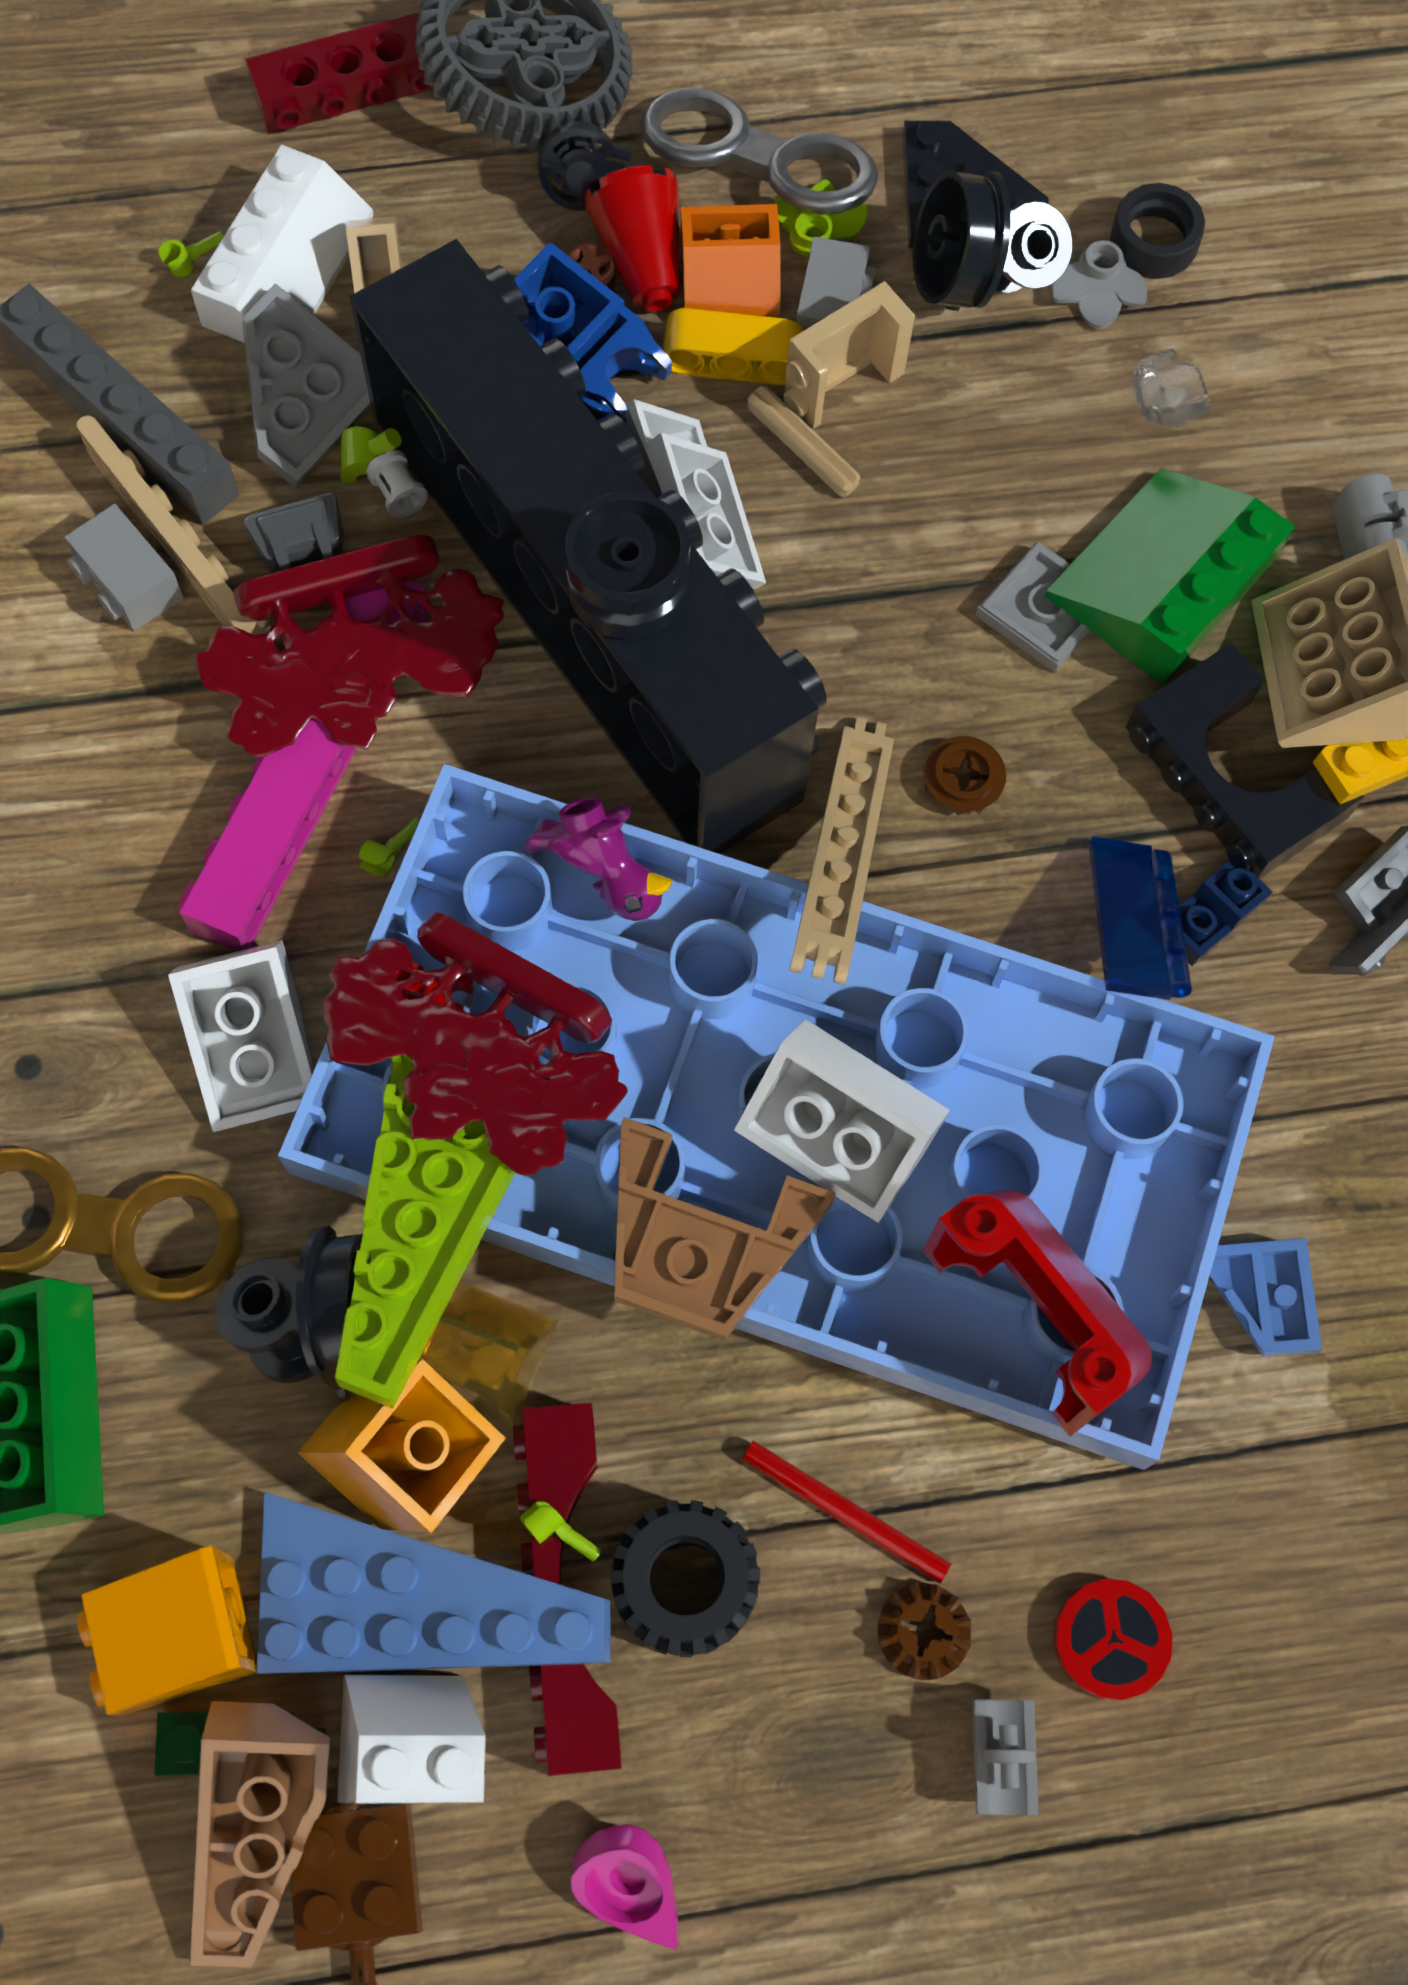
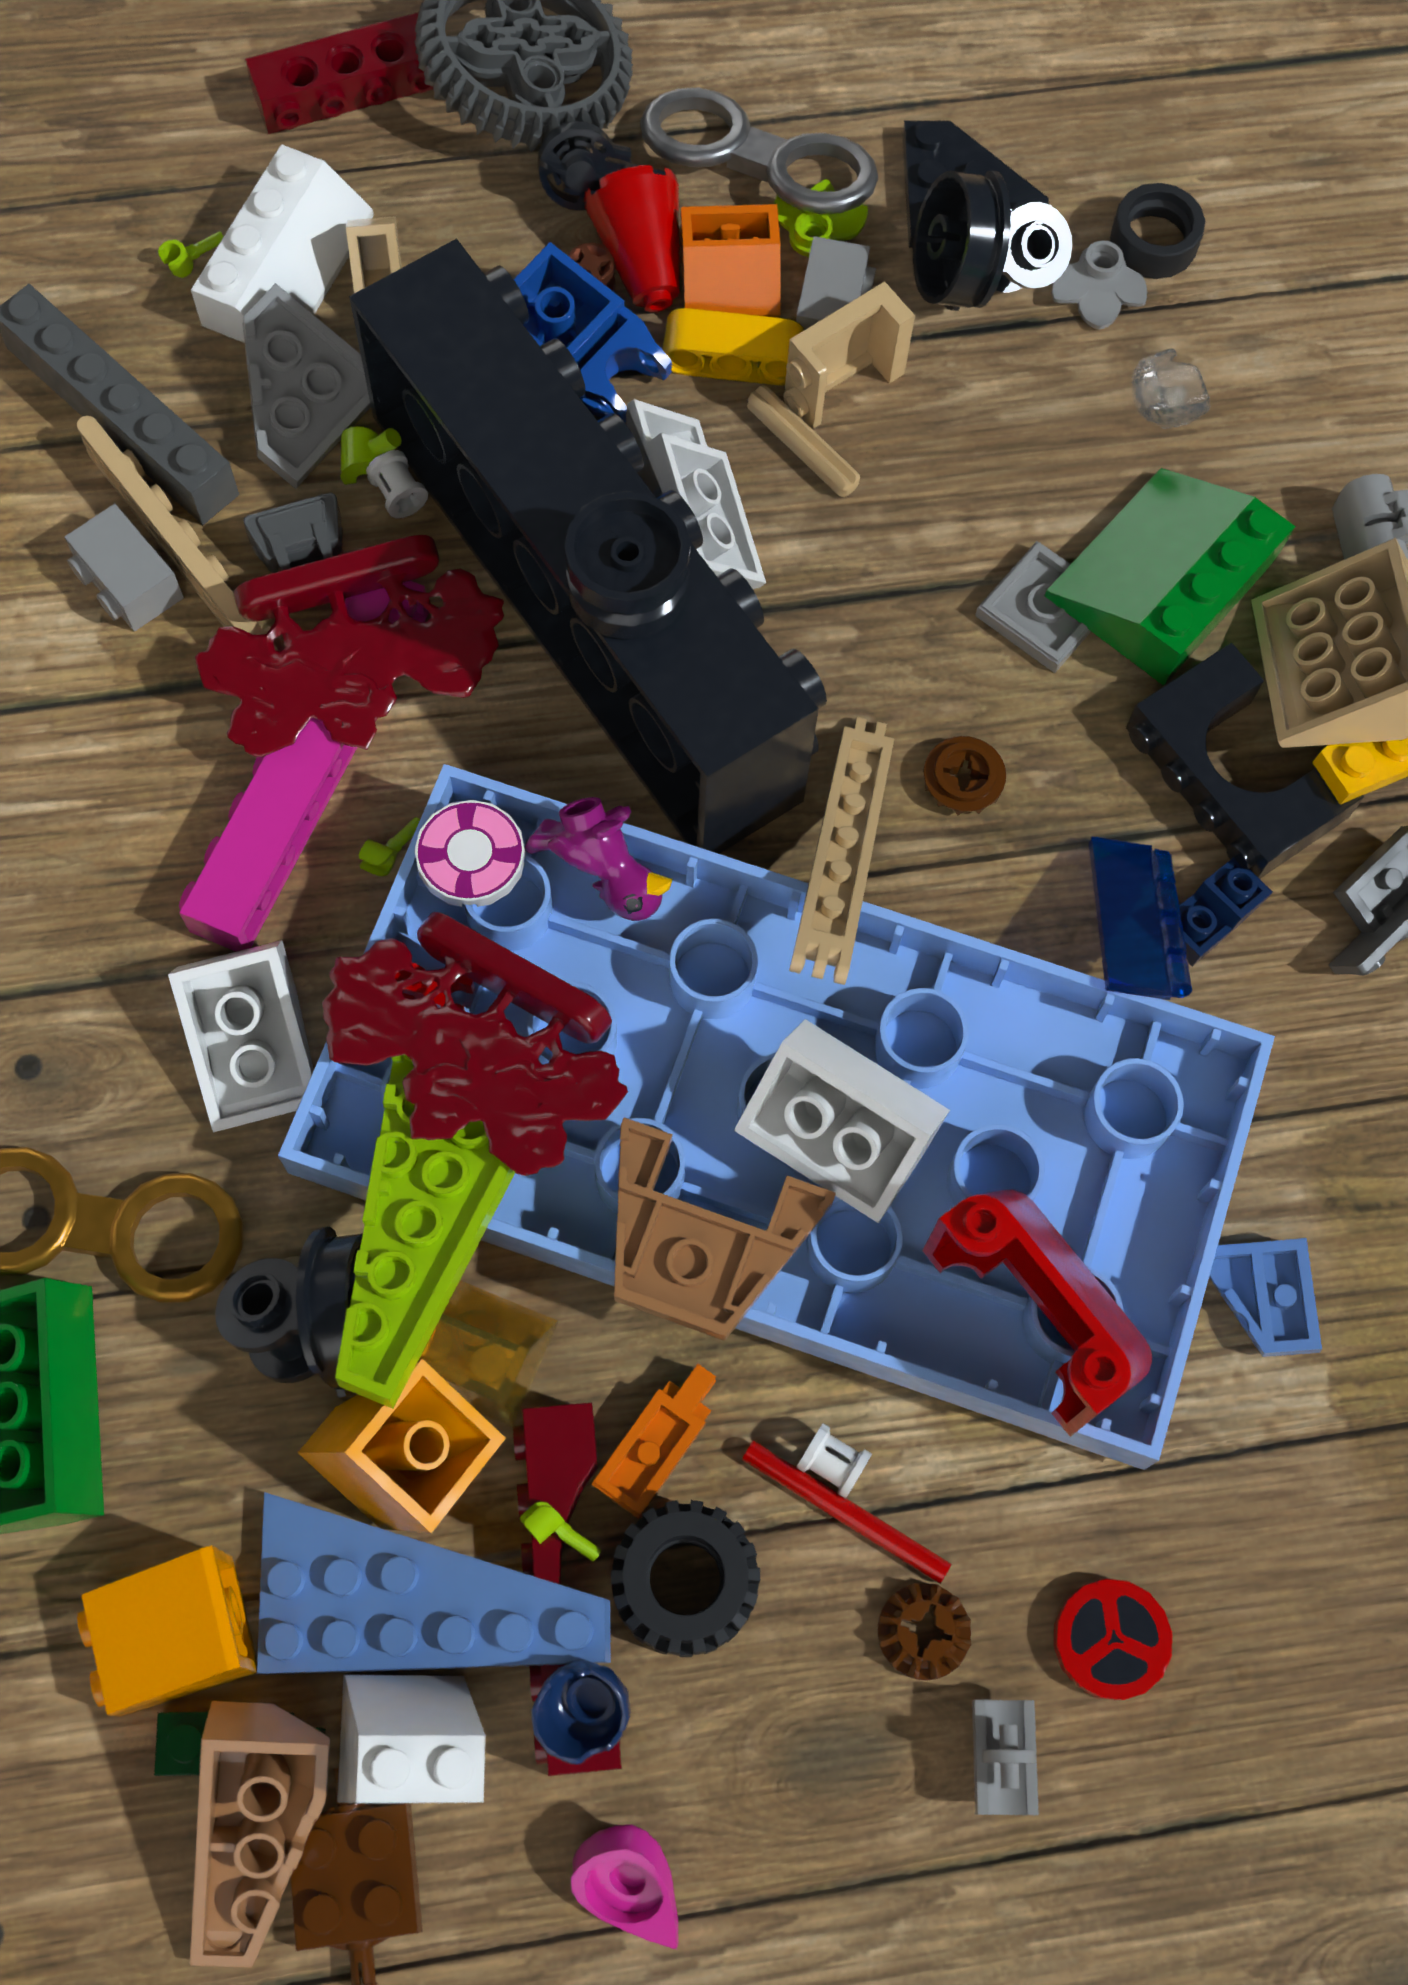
(470, 853): none -> tile
(580, 1711): none -> dark blue hair
(656, 1443): none -> orange hinge
(834, 1460): none -> white bush

